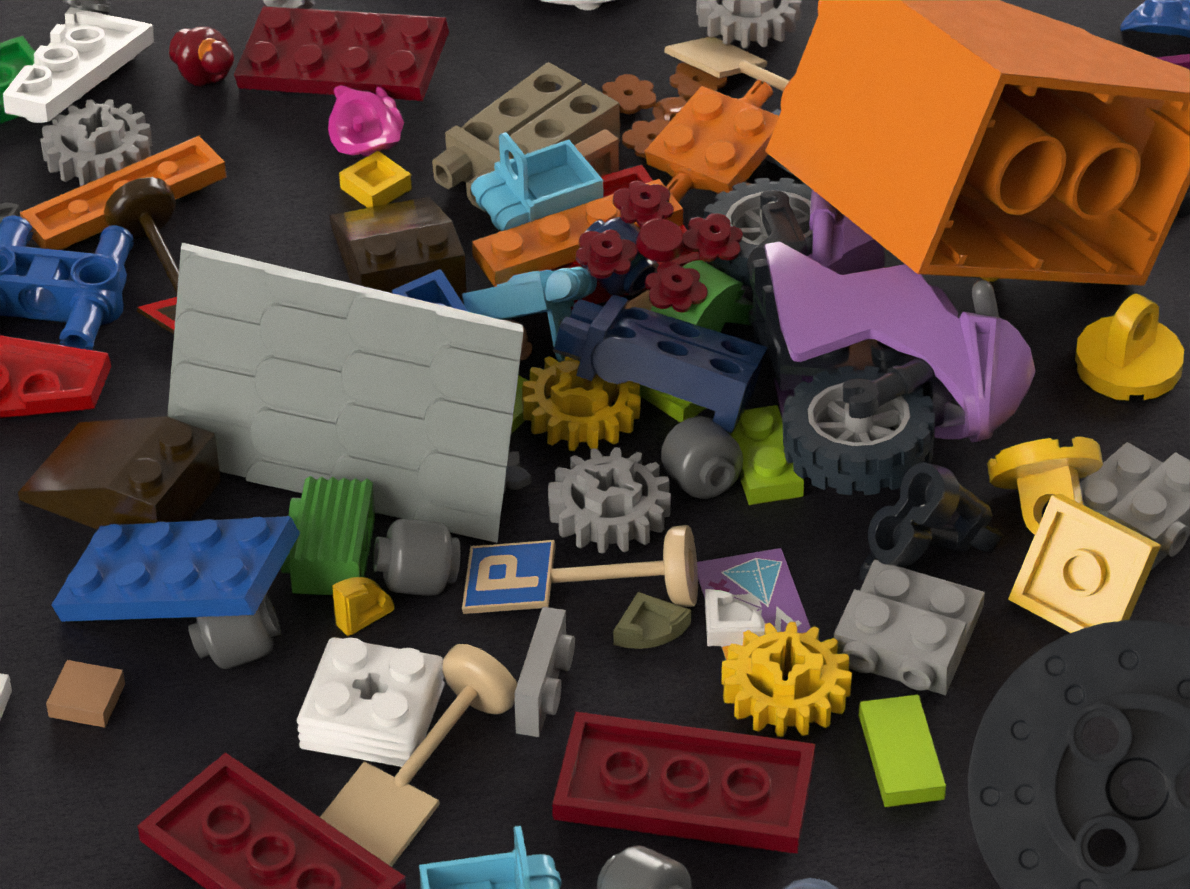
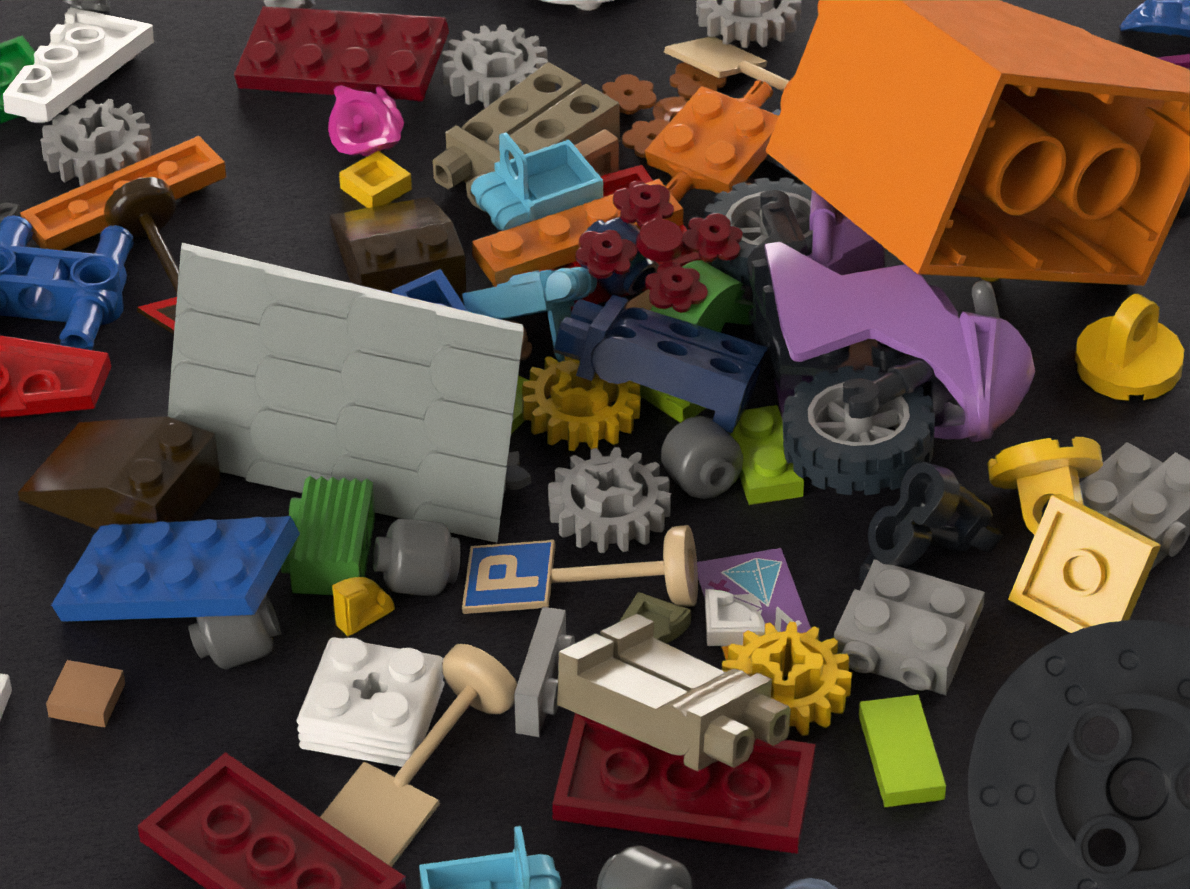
(201, 55): dark red animal -> none
(490, 63): none -> light grey gear
(669, 696): none -> dark tan hips

